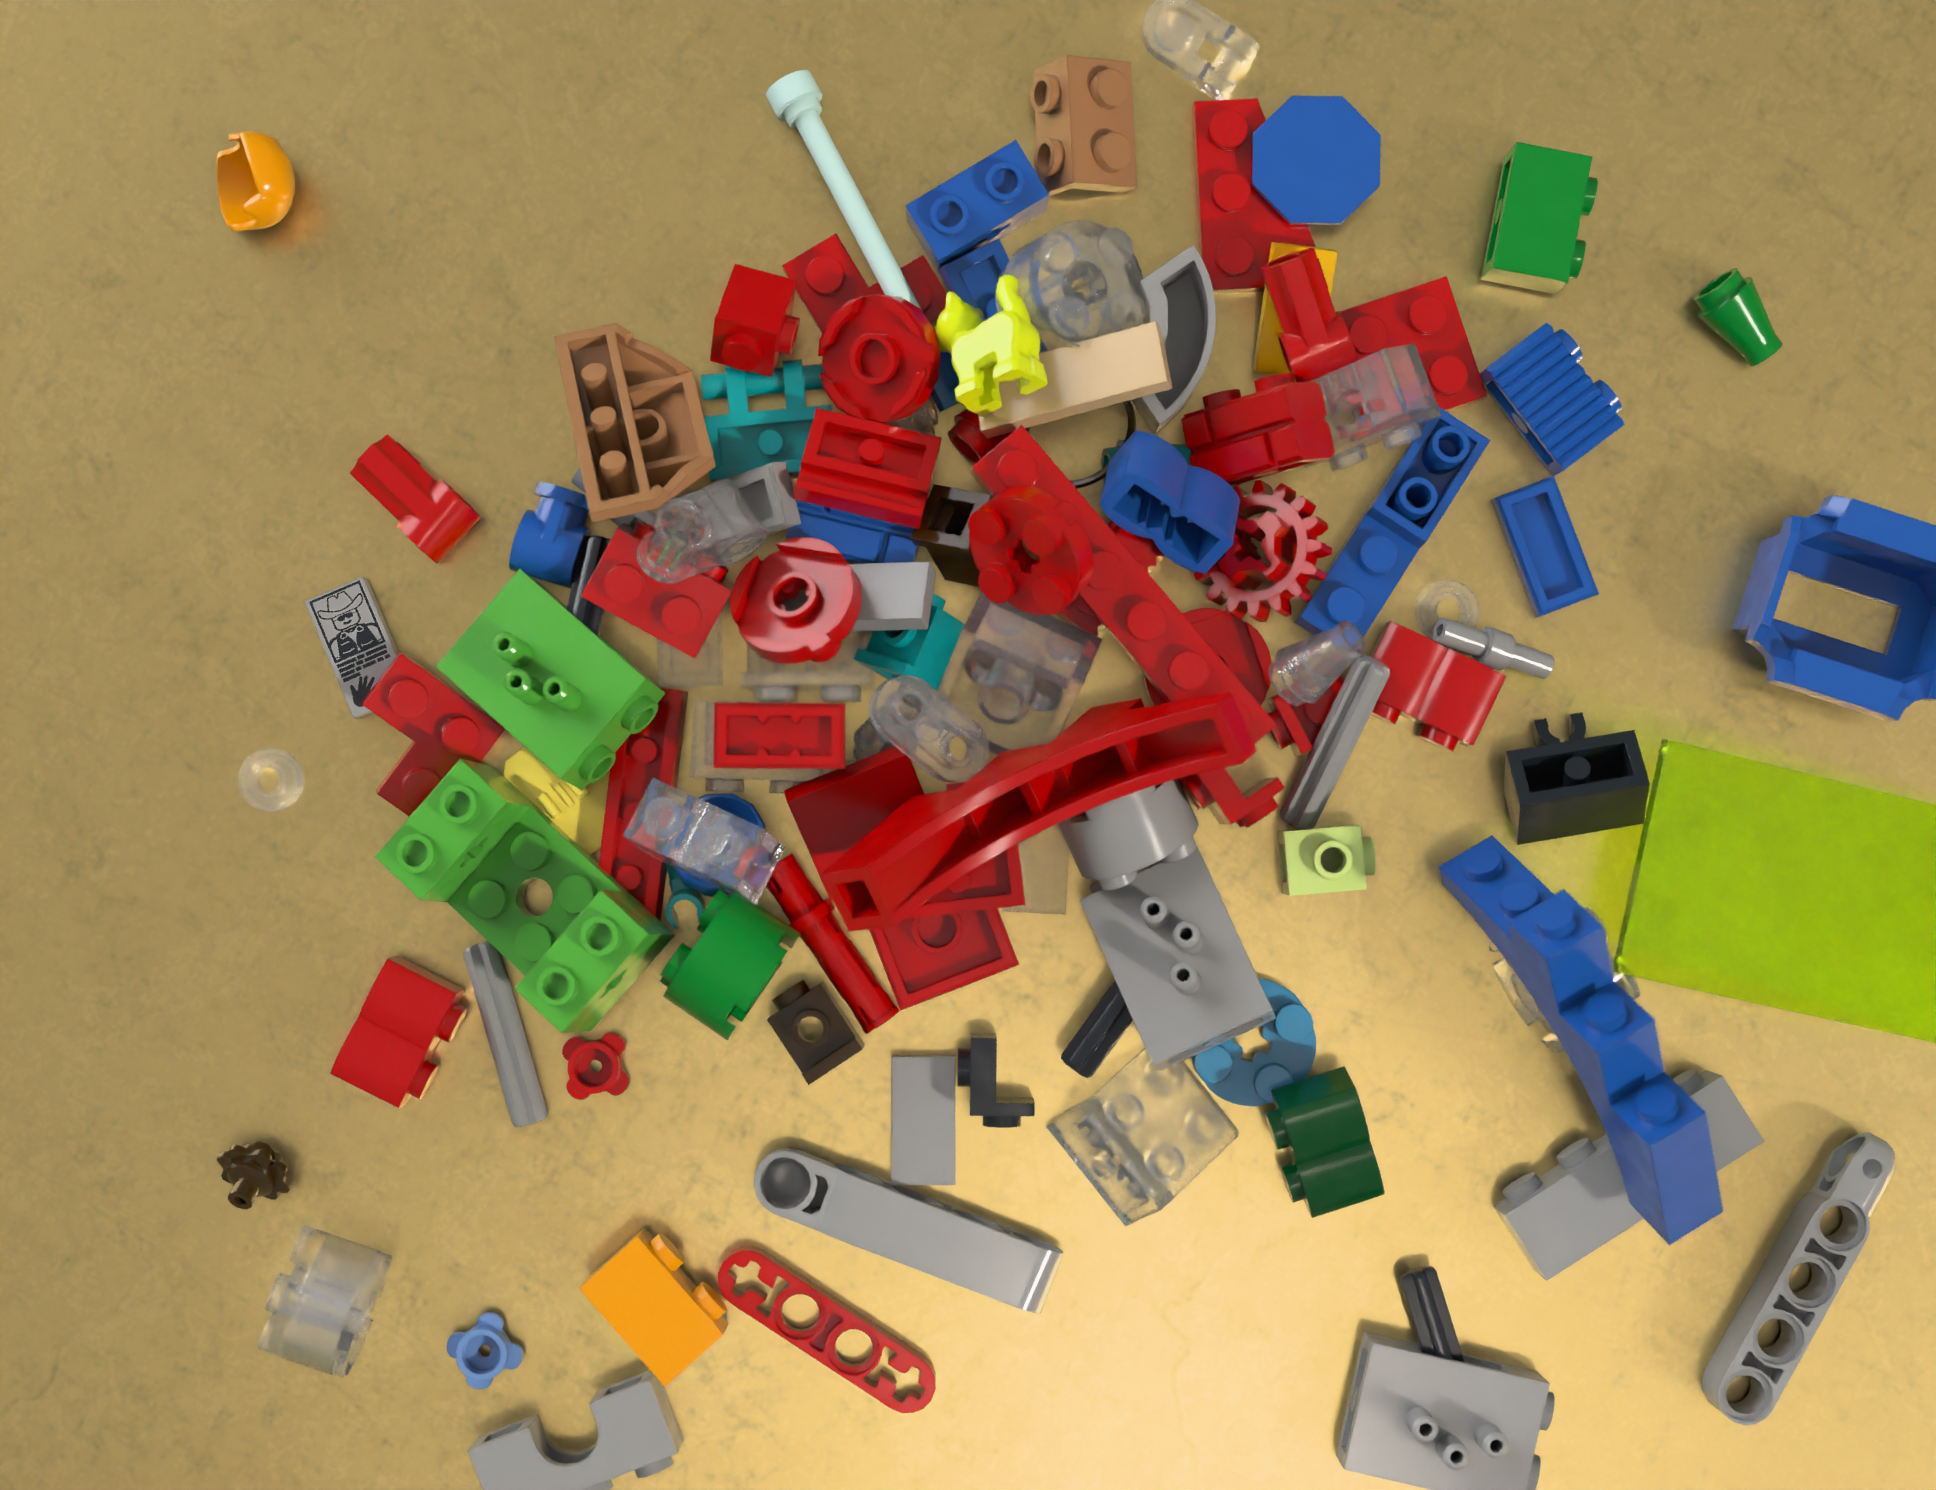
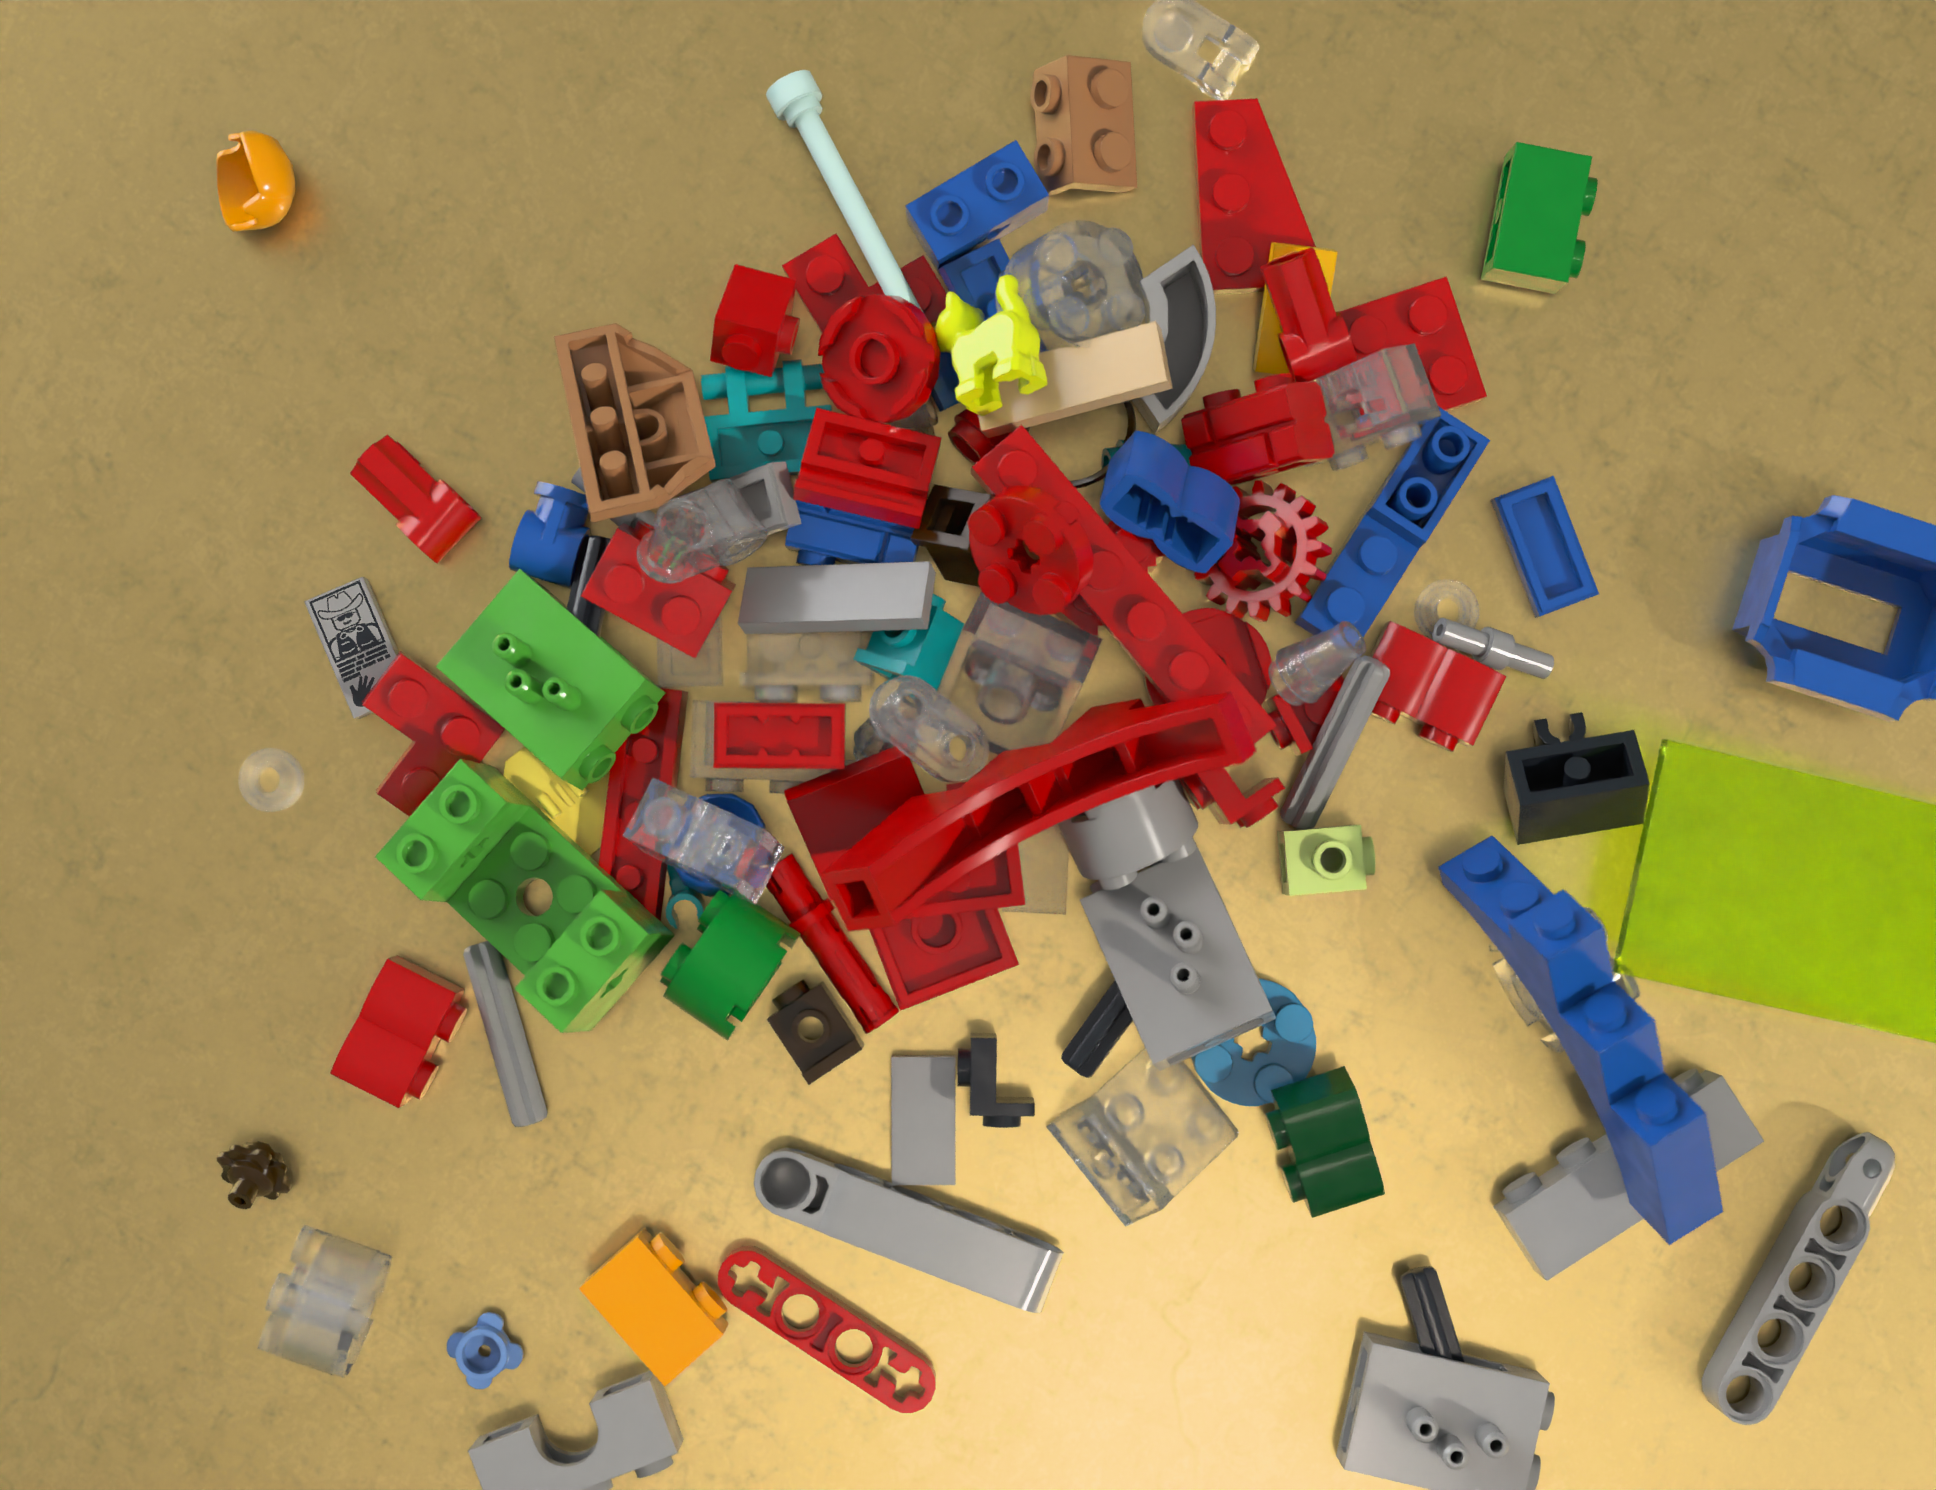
(584, 1080): red plate -> none
(813, 629): red plate -> none
(1316, 160): blue piece -> none
(1553, 398): blue brick -> none
(1738, 315): green cone -> none

